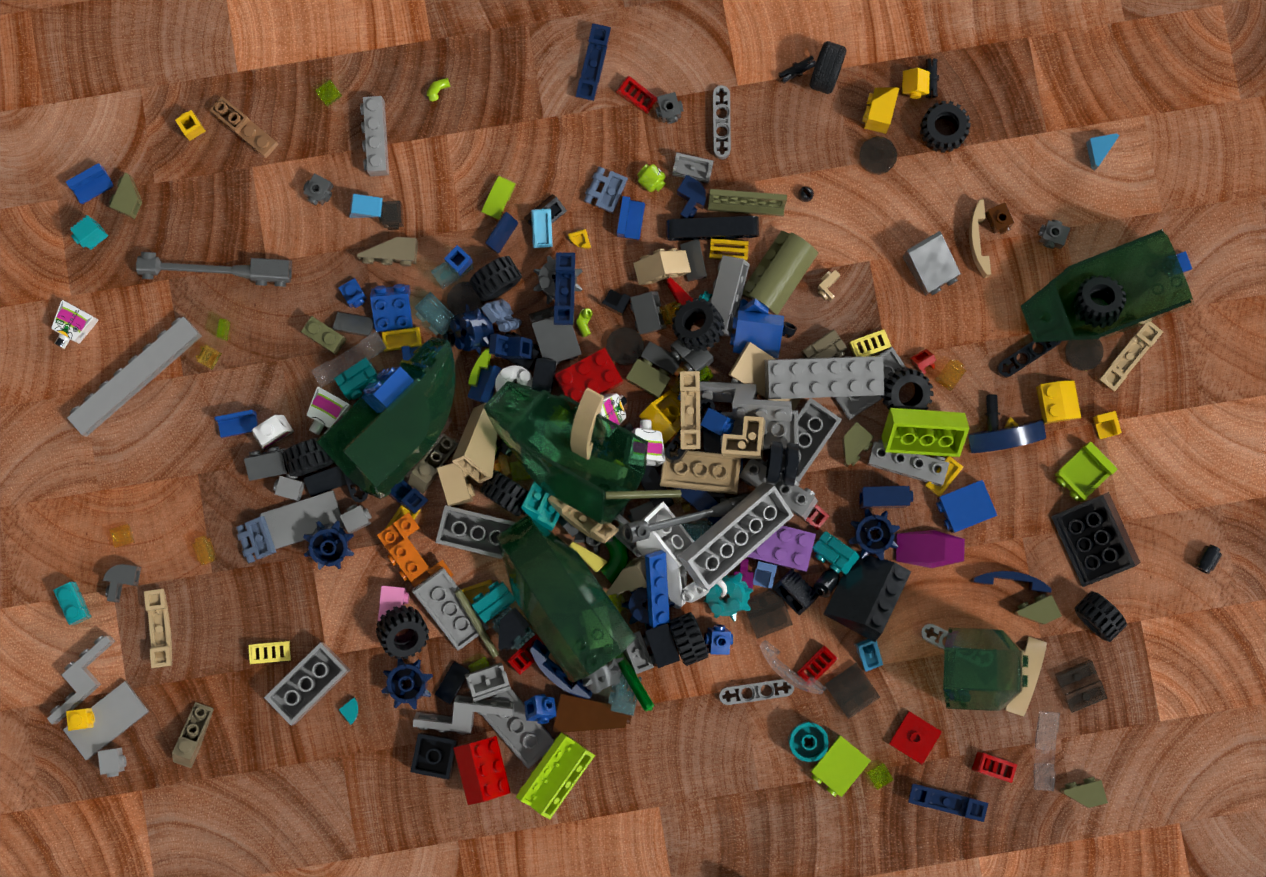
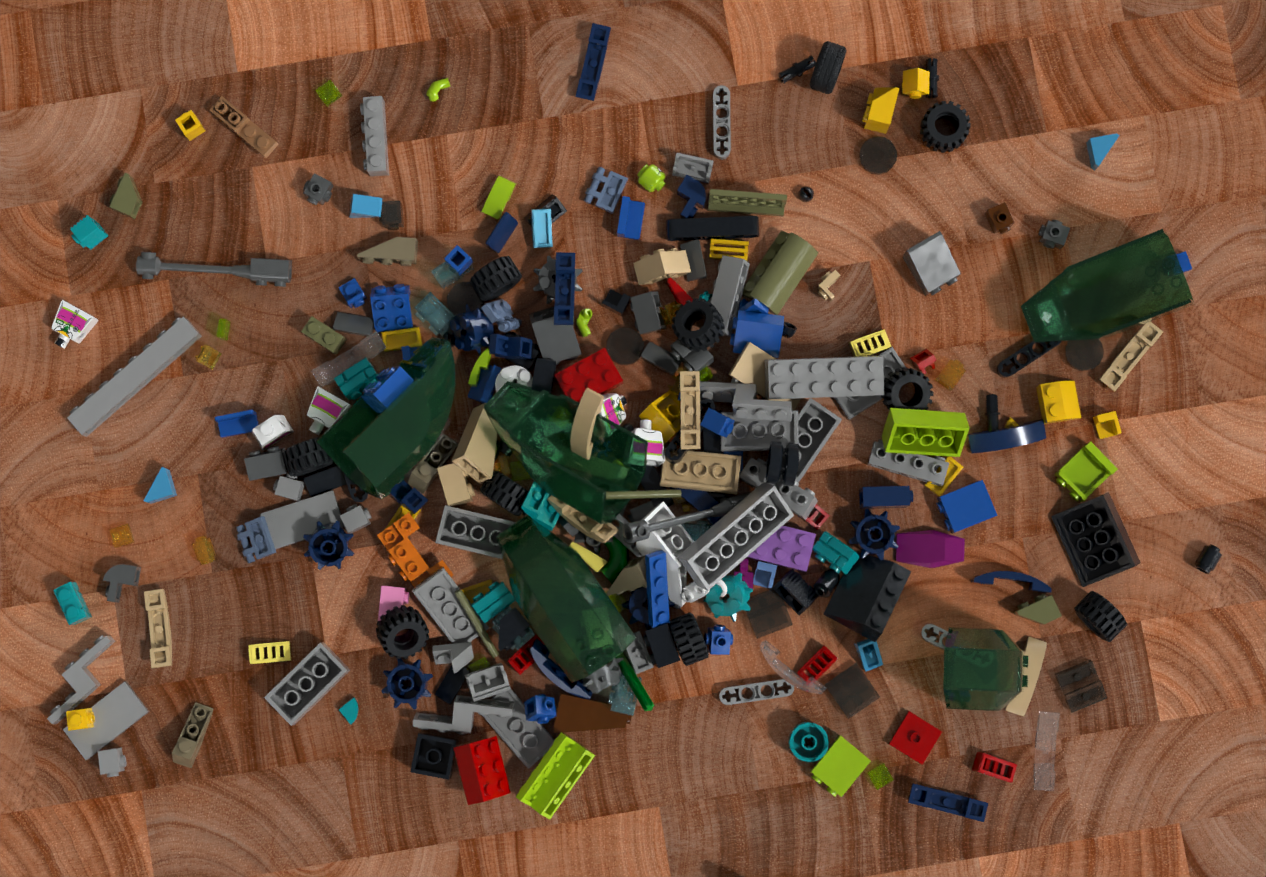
(90, 183): blue panel -> none
(161, 488): none -> dark azure slope
(457, 654): none -> light grey slope
(580, 239): yellow tile -> none
(635, 85): red slope -> none
(648, 378): olive brick -> none
(667, 102): dark grey brick -> none
(747, 445): tan brick -> none
(827, 346): dark tan brick -> none
(854, 442): olive slope -> none
(981, 262): tan slope -> none
(1088, 793): olive slope -> none
(1104, 289): black tyre -> none

